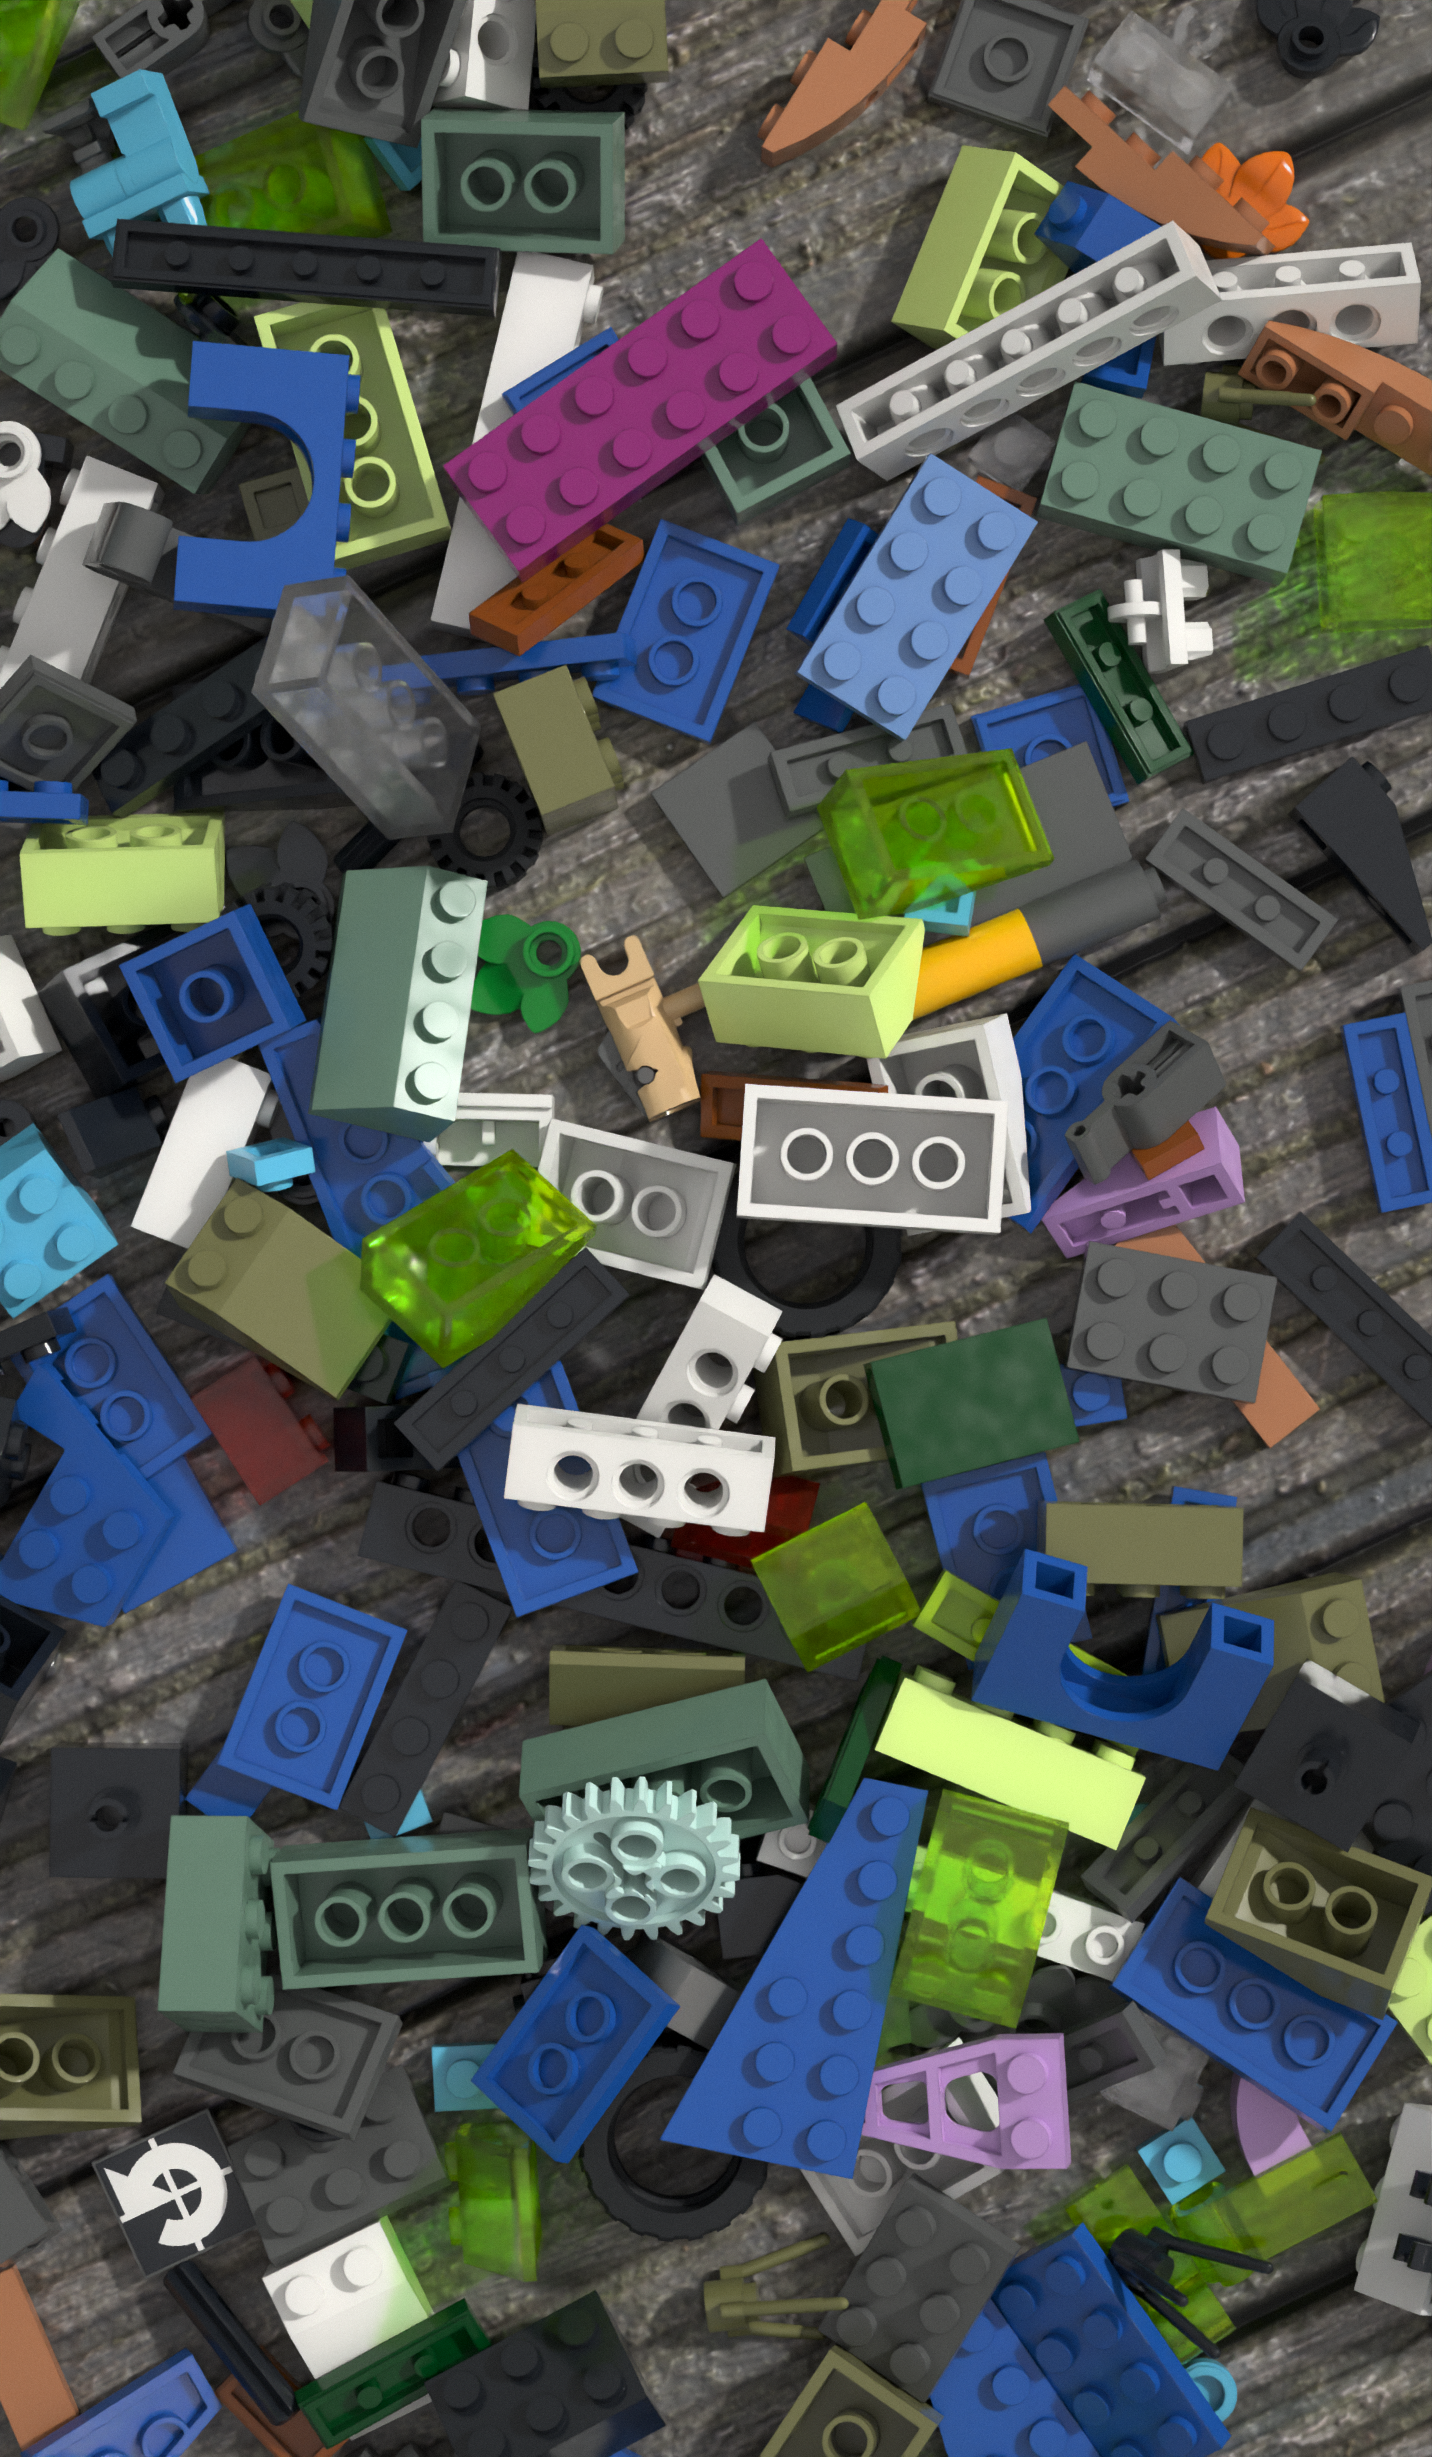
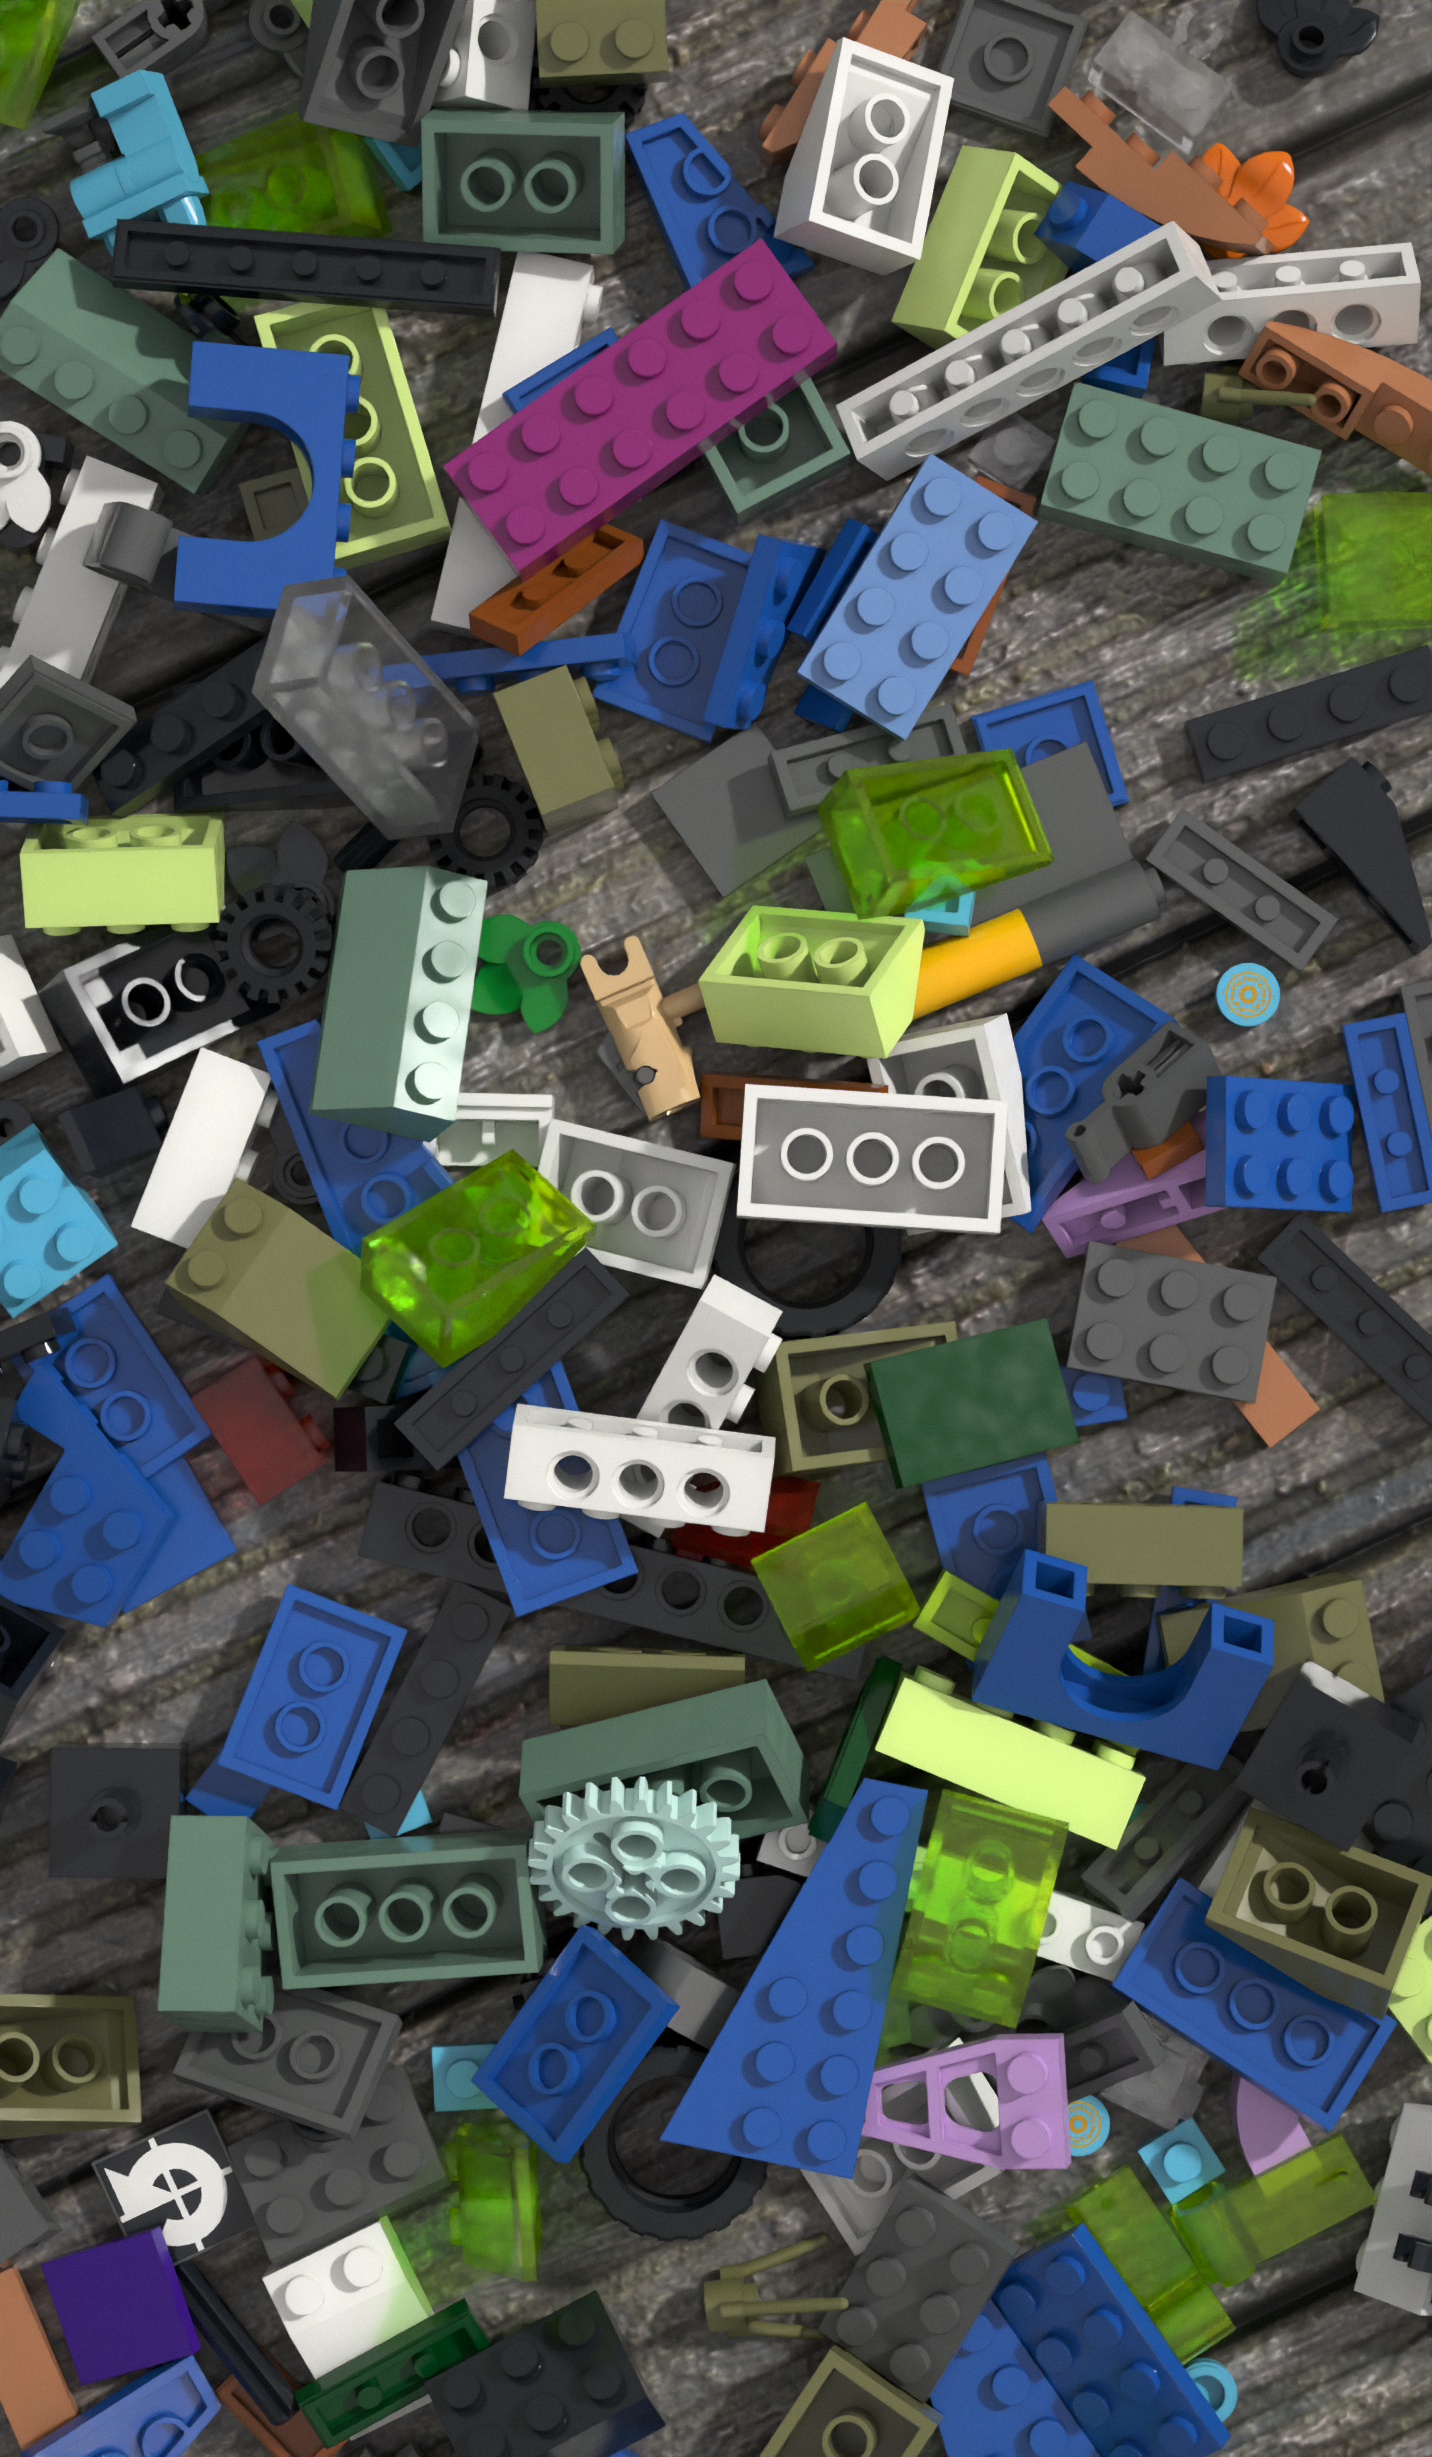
(120, 2305): none -> dark purple tile
(212, 993): blue brick -> none
(271, 1163): medium azure plate -> none
(699, 203): none -> blue wing
(768, 600): none -> blue wing
(866, 160): none -> white slope
(1087, 2125): none -> medium azure tile
(1118, 687): dark green tile -> none
(1148, 2268): black plant -> none
(1157, 614): white hips -> none
(1247, 995): none -> medium azure tile
(1278, 1144): none -> blue plate

